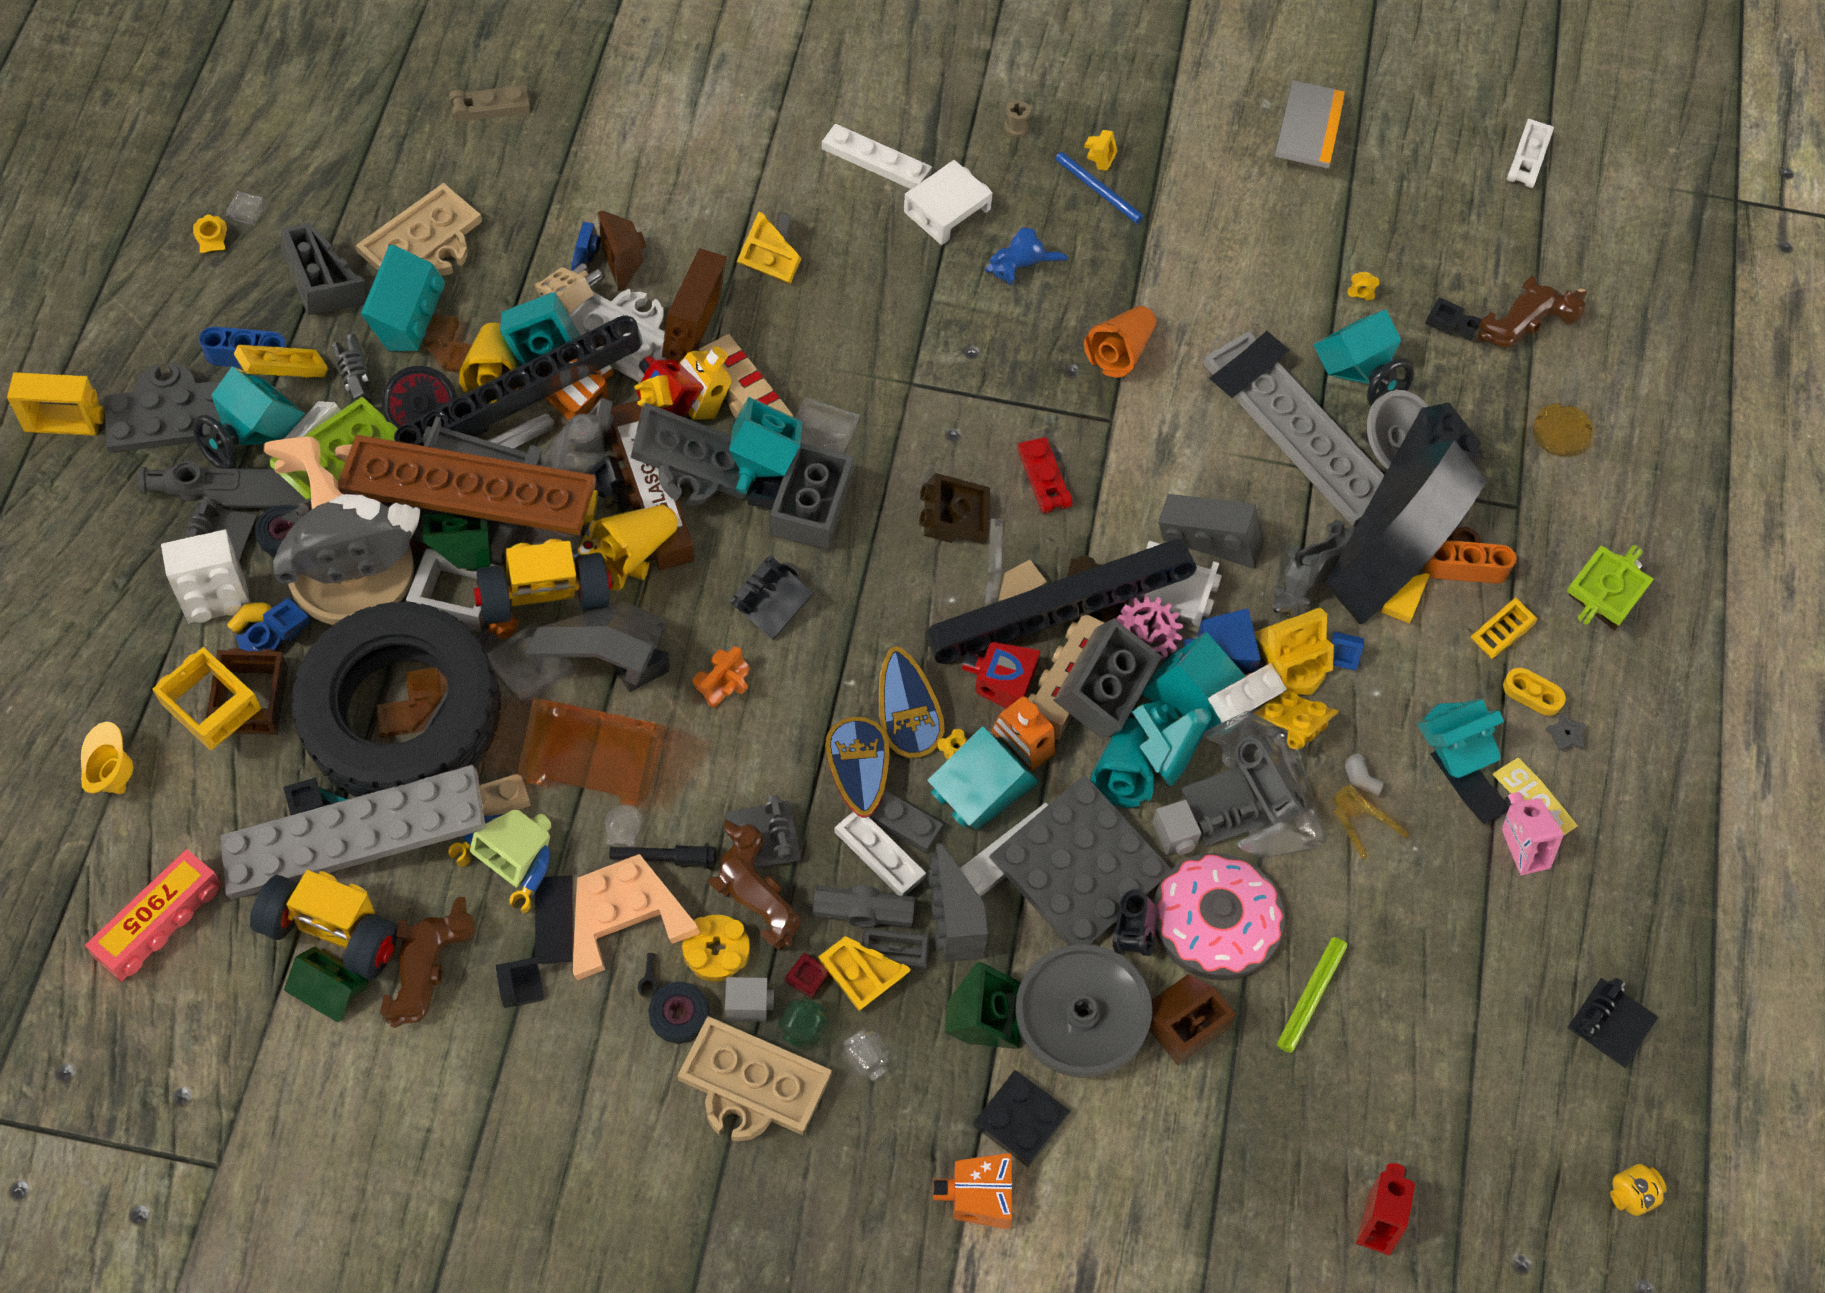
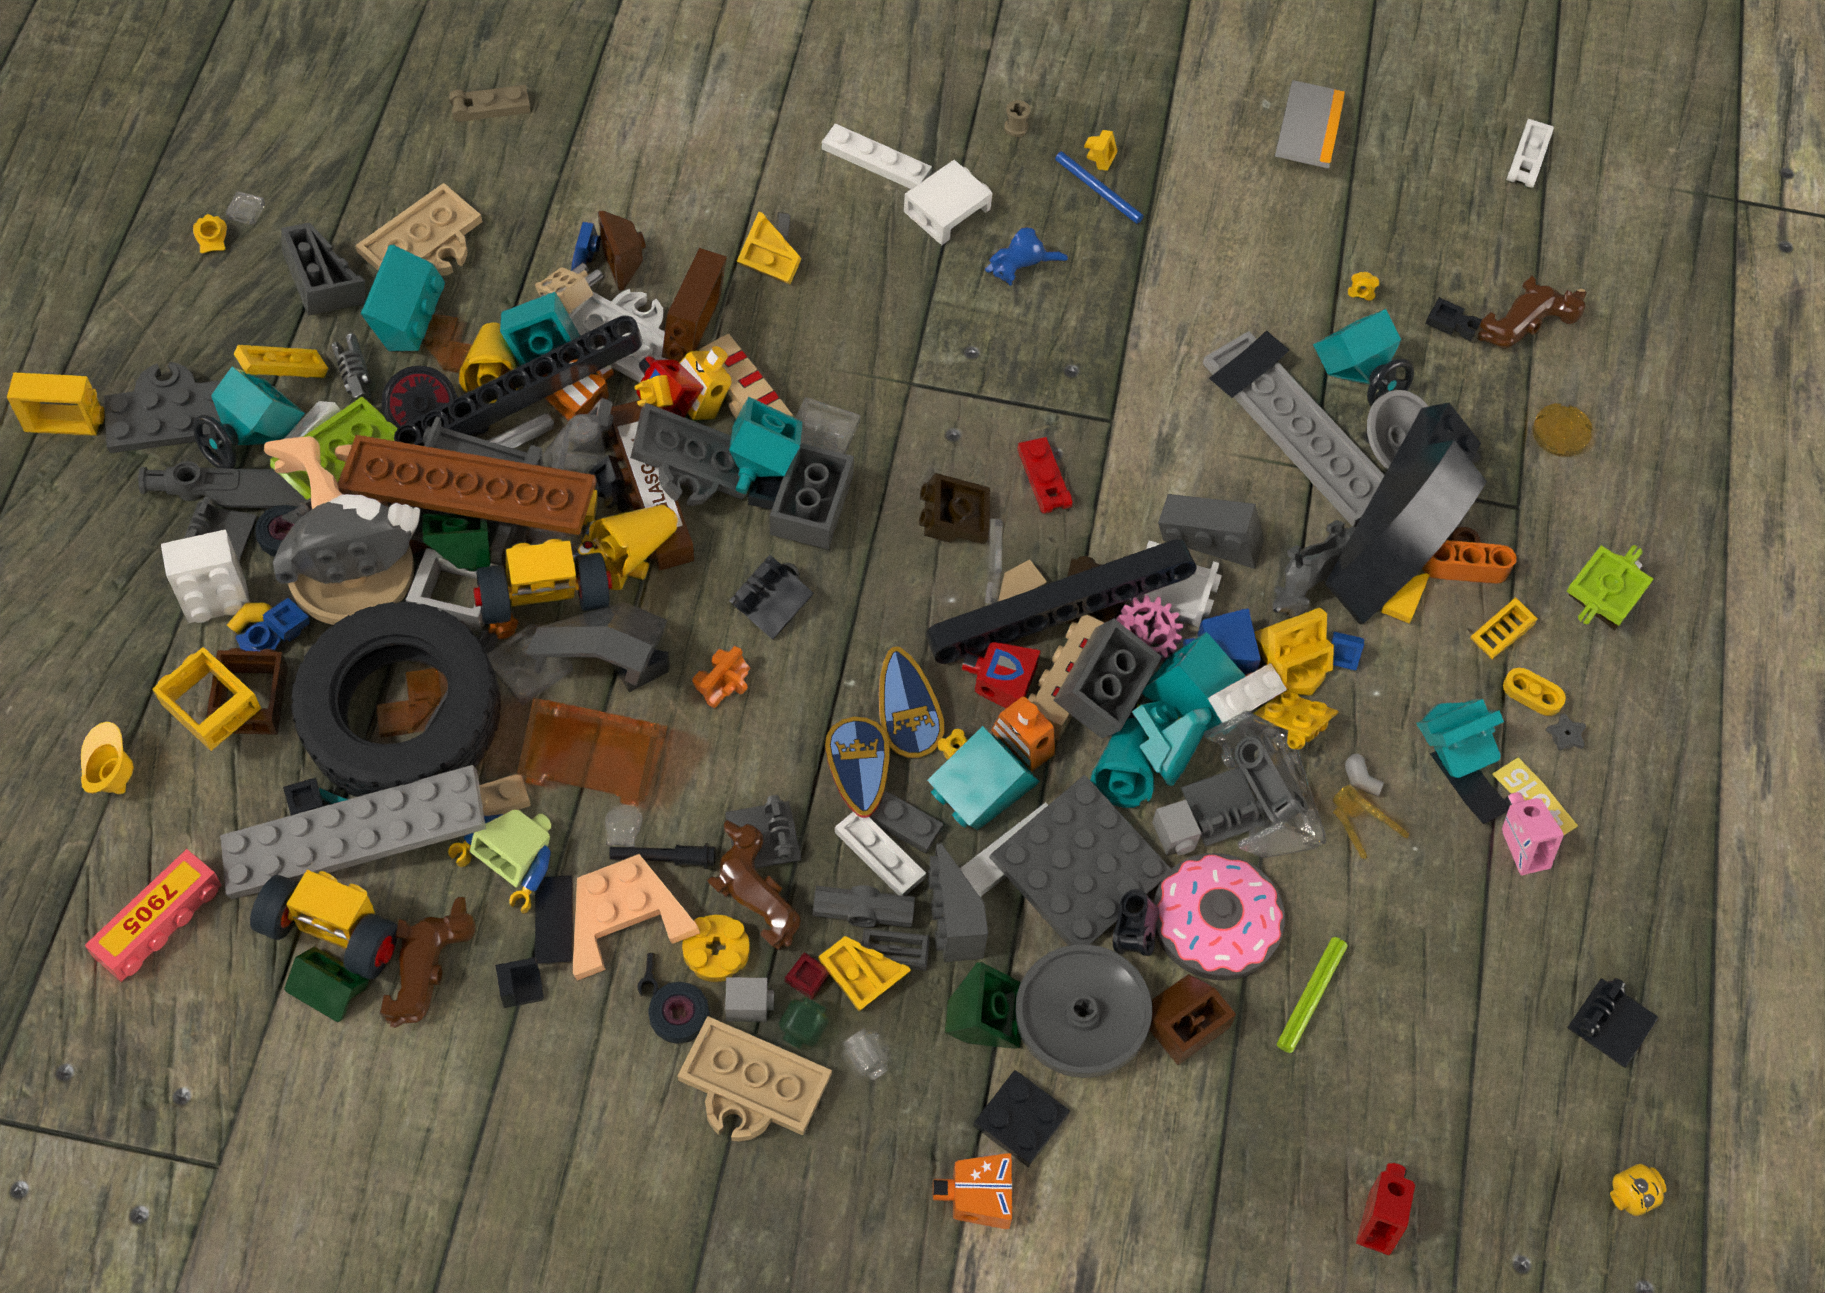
(221, 342): blue beam -> none
(1120, 341): orange cone -> none

